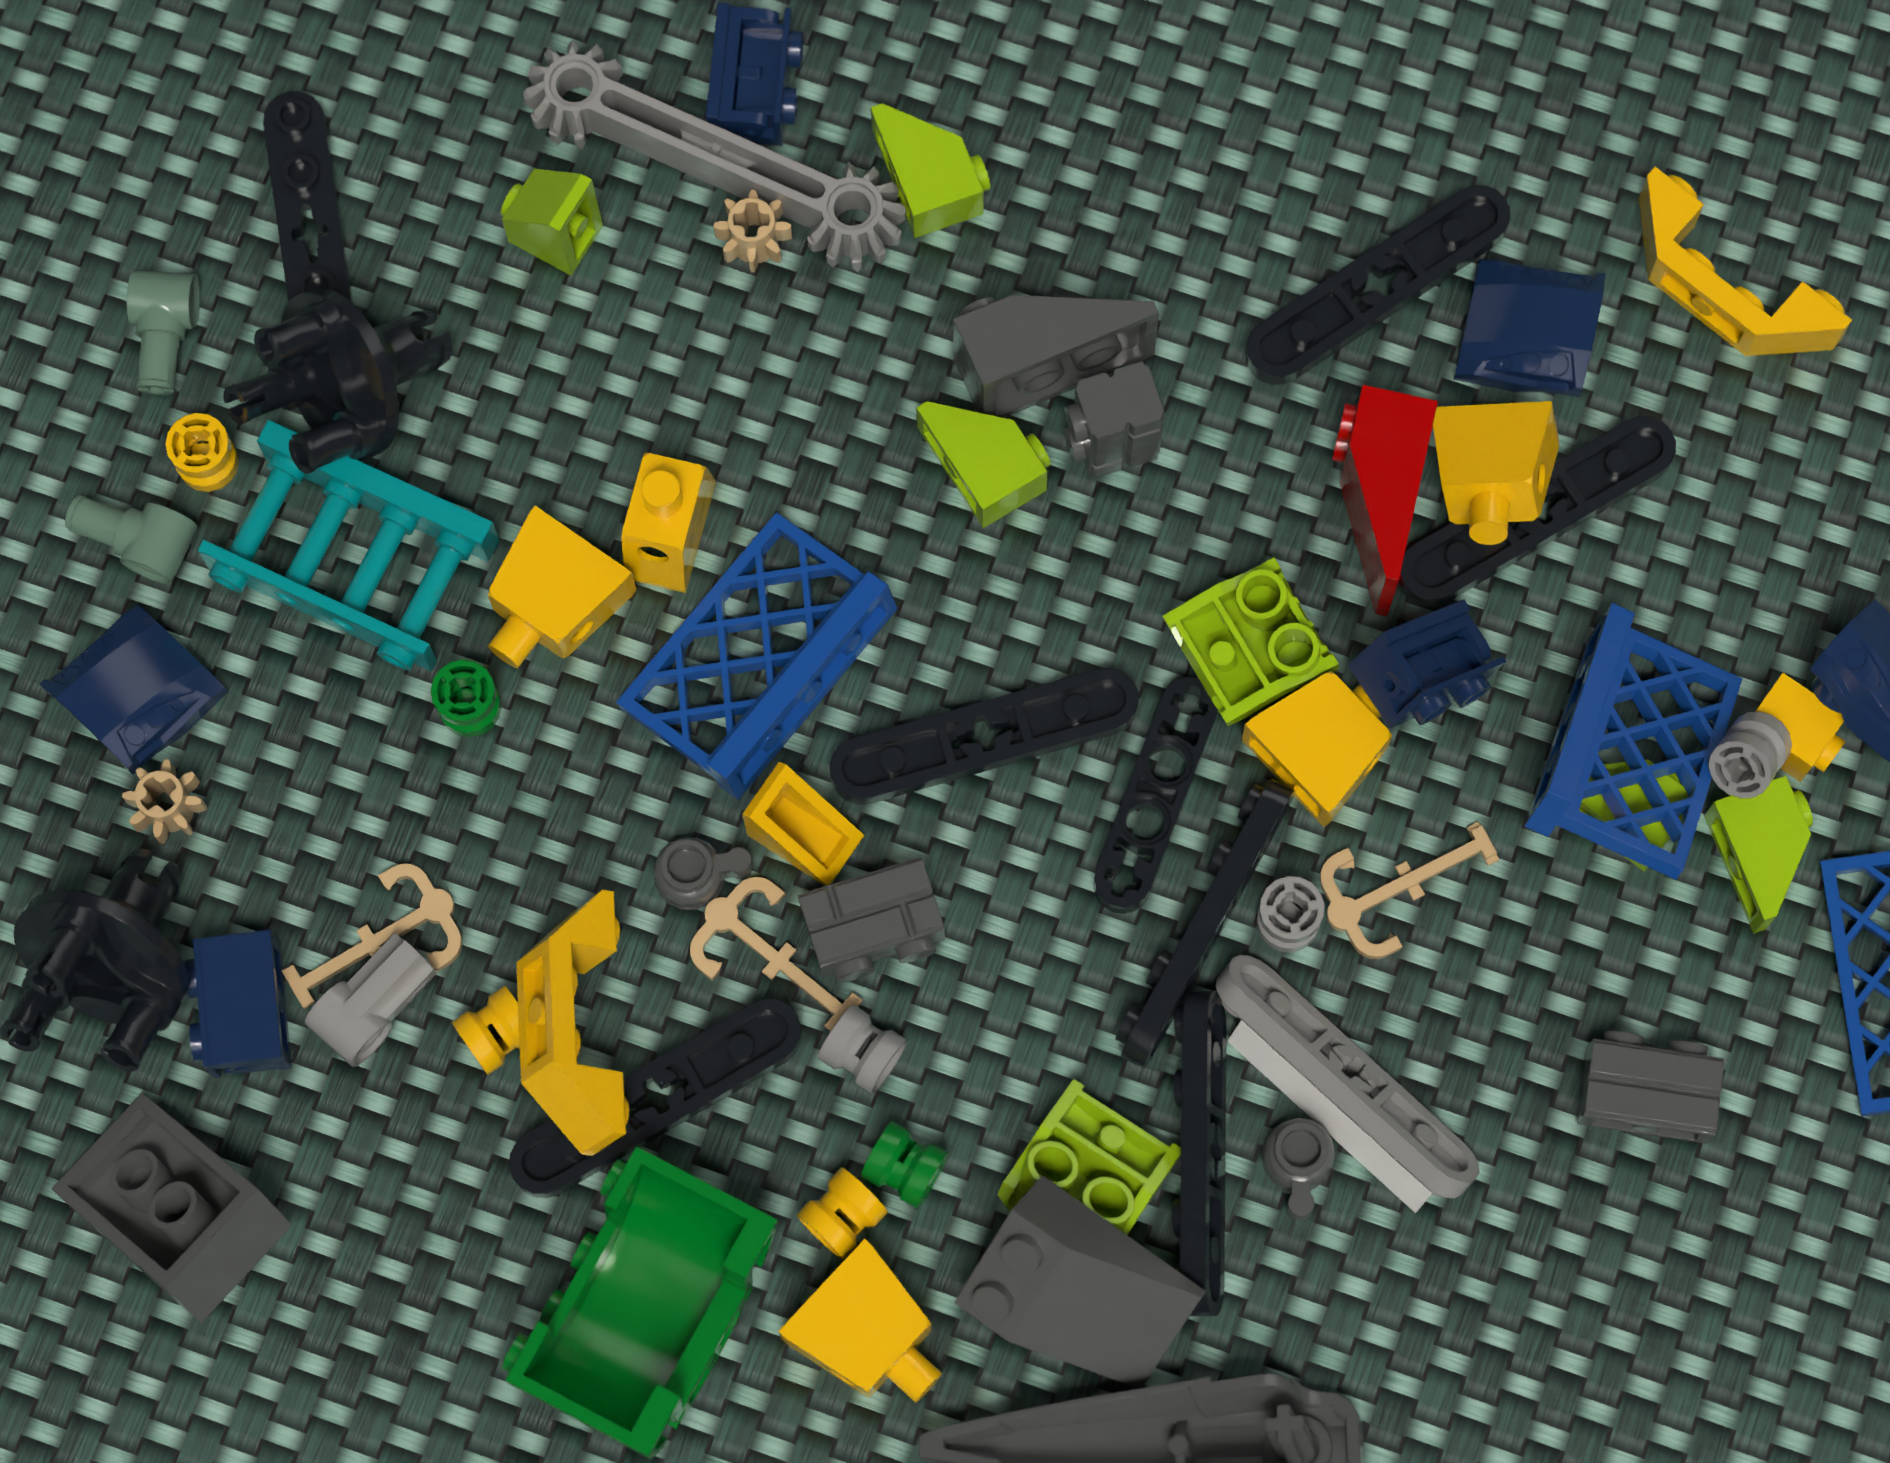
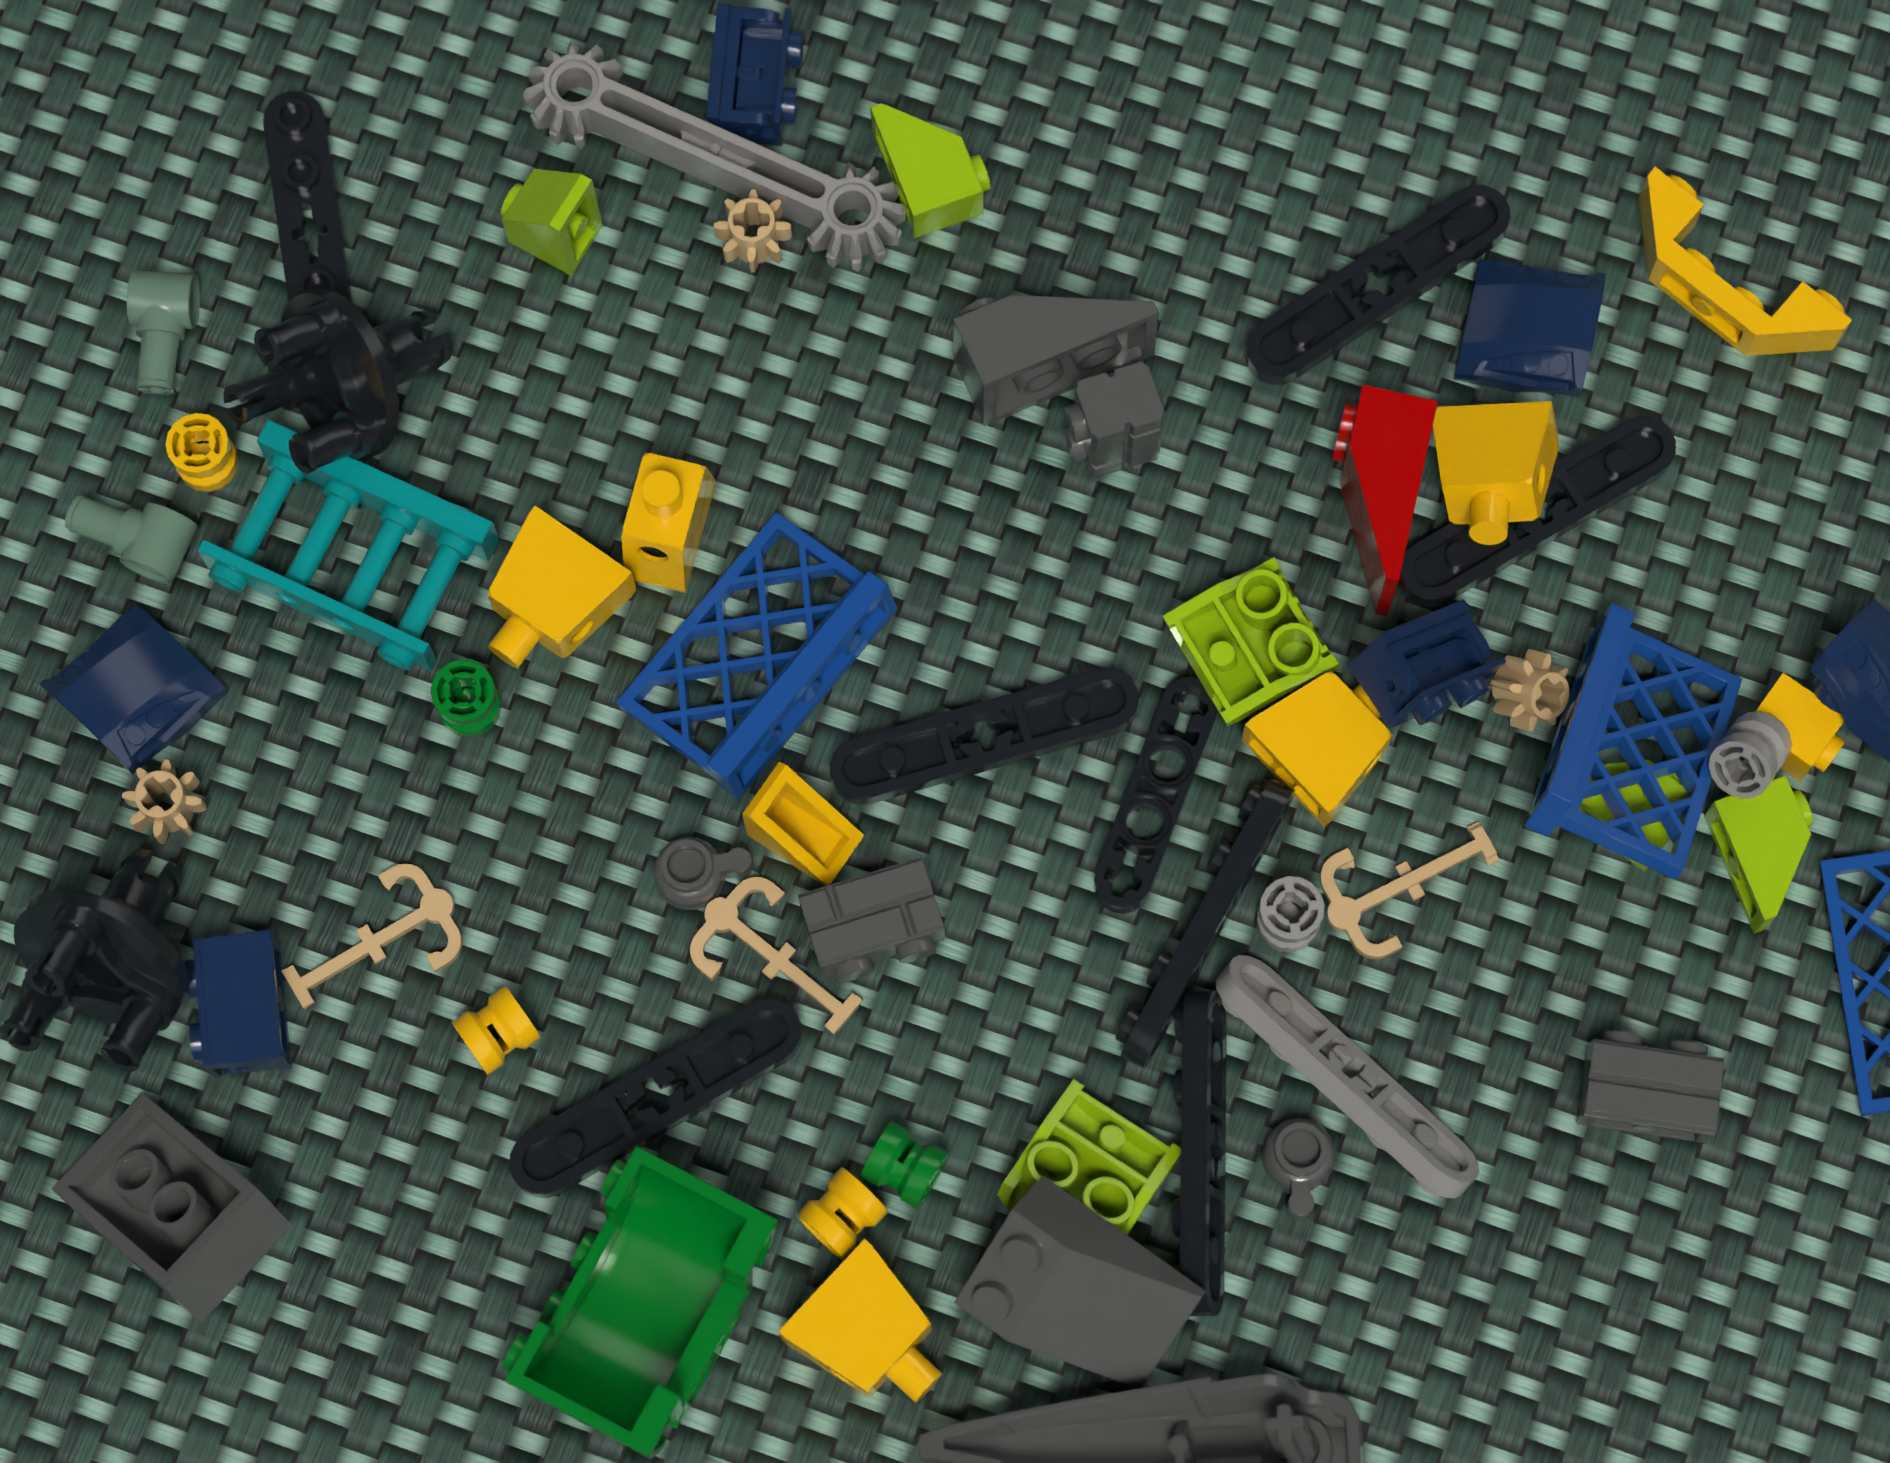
(358, 1013): light grey piece -> none
(579, 1099): yellow slope -> none
(850, 1042): light grey wheel -> none
(985, 458): lime slope -> none
(1329, 1117): white sticker -> none
(1530, 690): none -> tan gear

